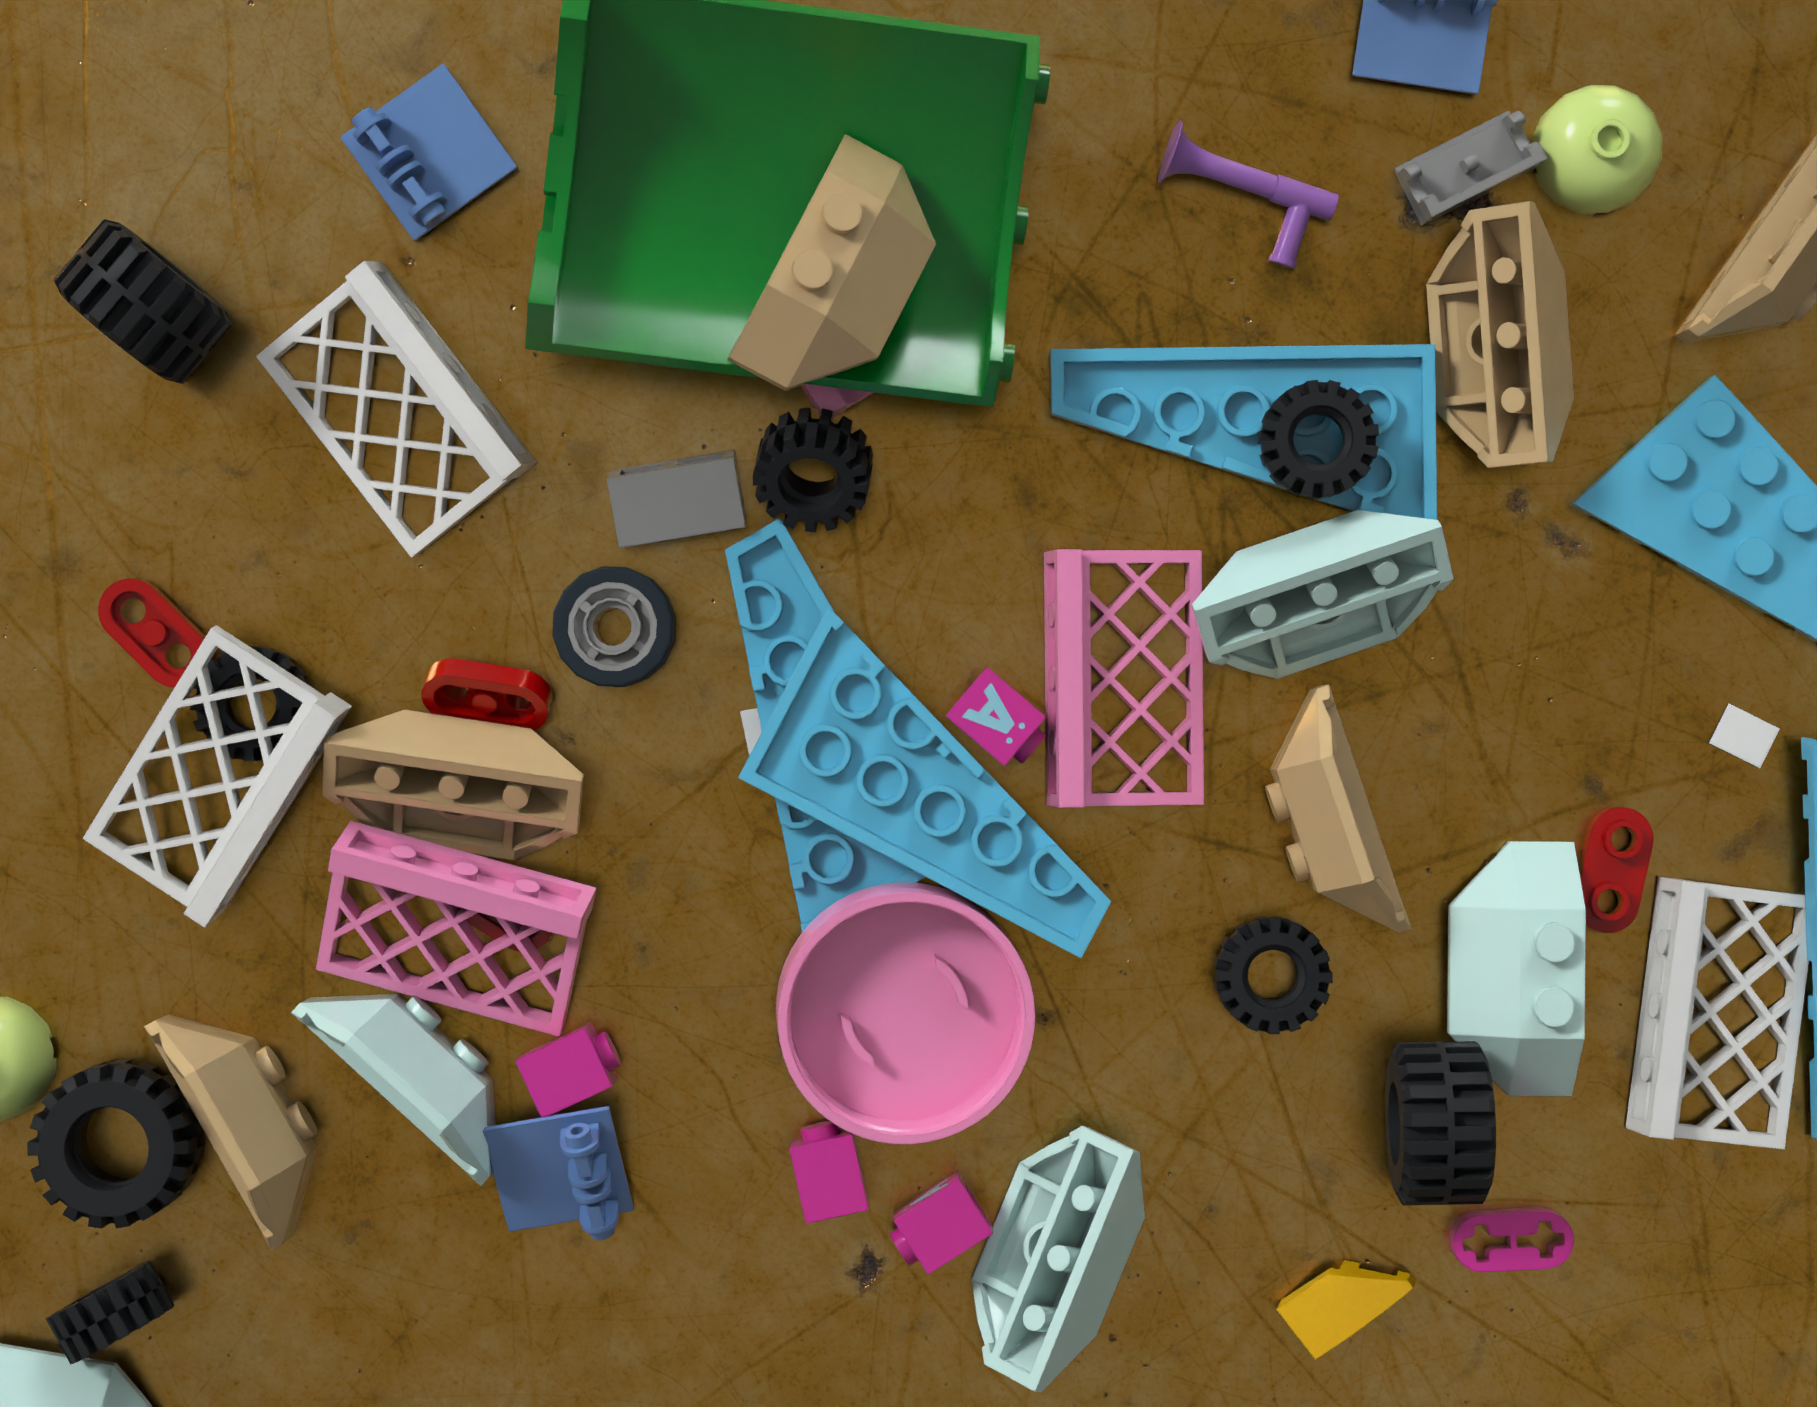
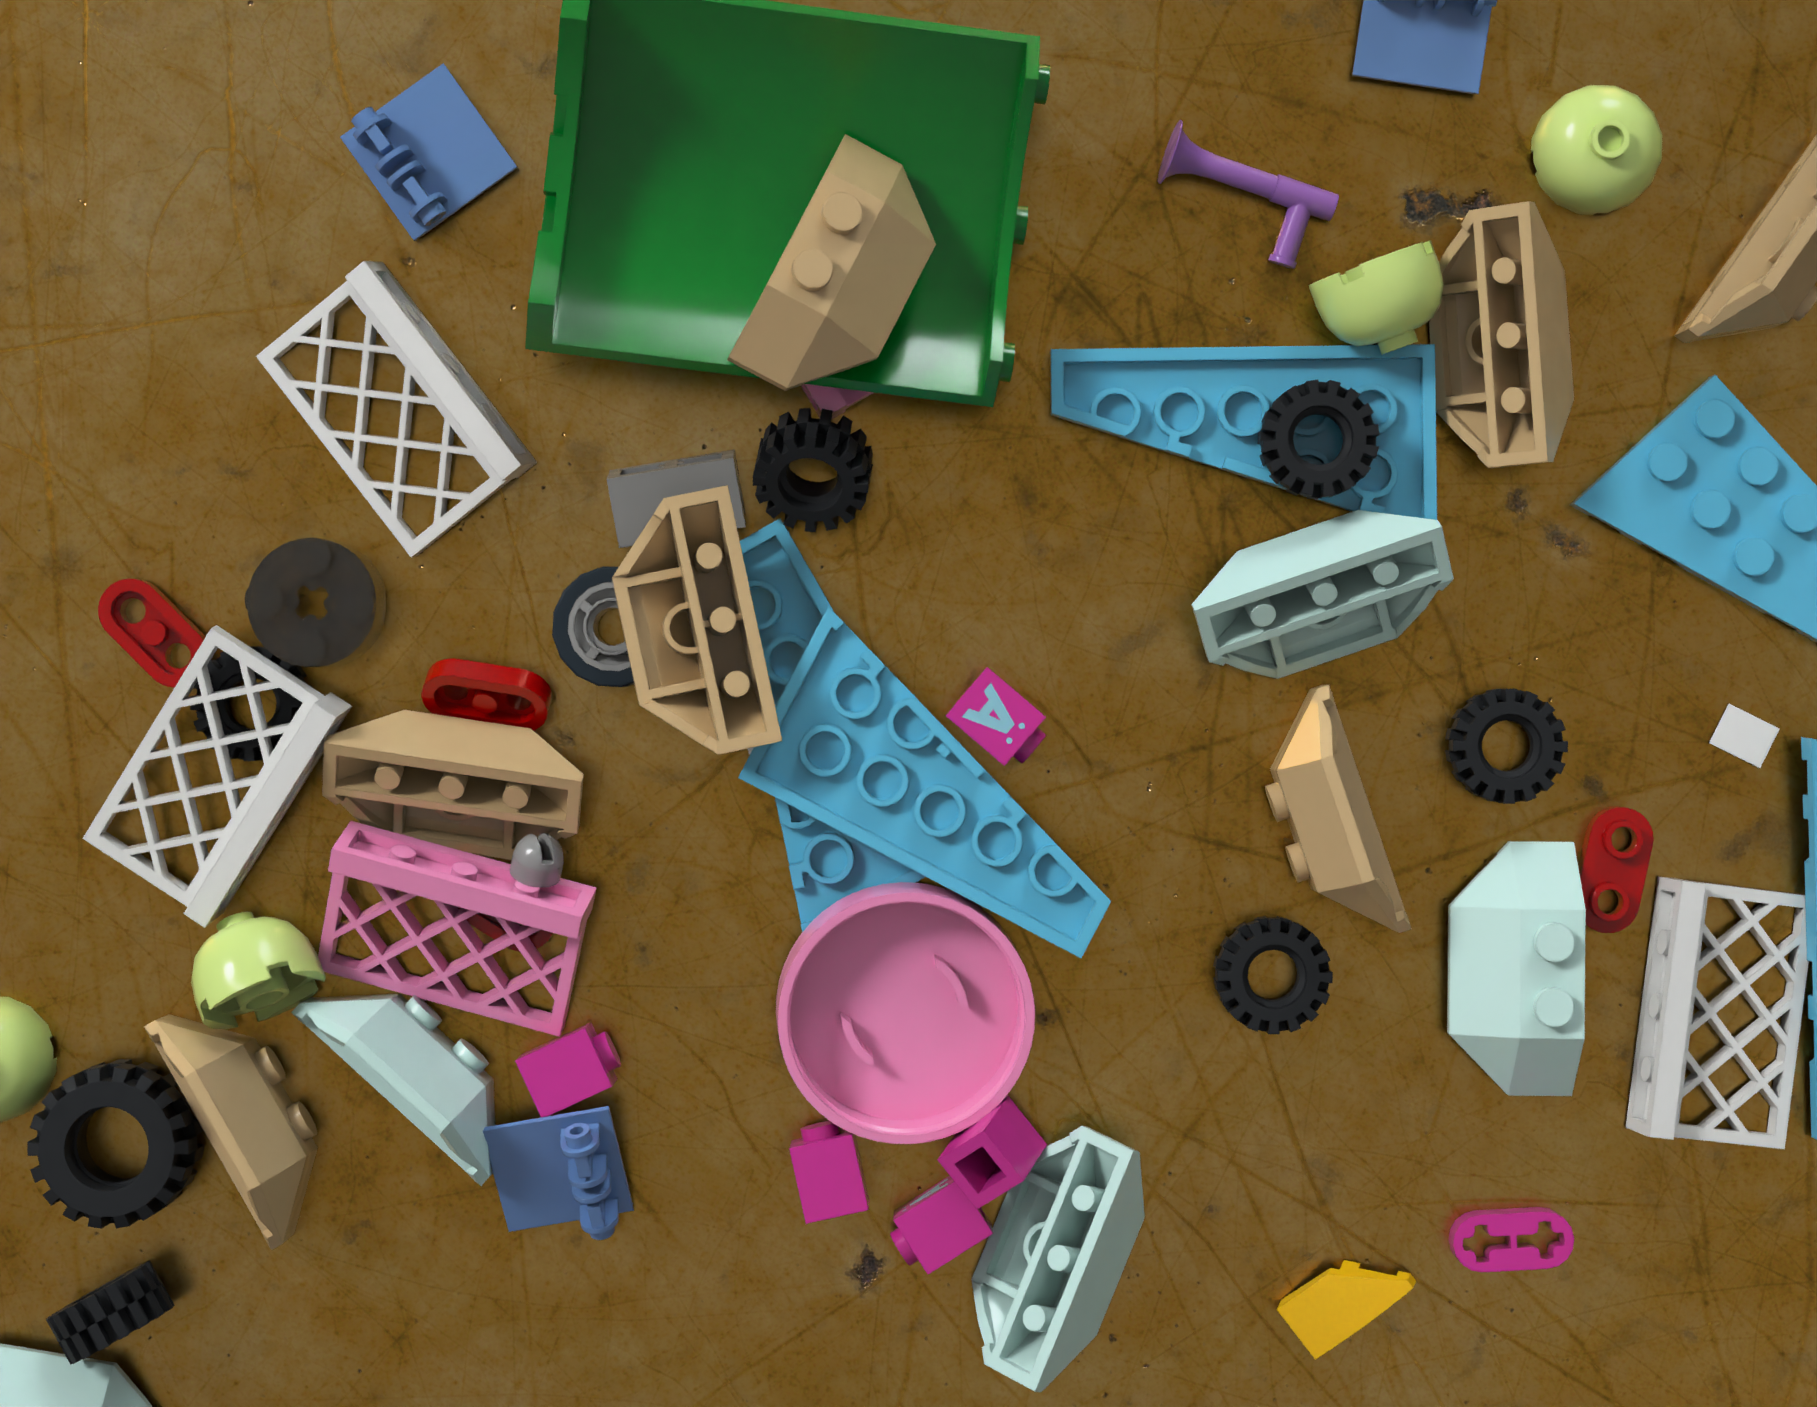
(142, 301): black tyre -> none
(253, 967): none -> yellowish green cylinder
(280, 601): none -> clear smoke brick
(537, 861): none -> light grey hinge
(696, 626): none -> tan wedge
(993, 1154): none -> dark pink brick
(1069, 678): bright pink fence -> none
(1382, 298): none -> yellowish green cylinder
(1440, 1123): black tyre -> none
(1469, 166): light grey hinge -> none
(1544, 752): none -> black tyre

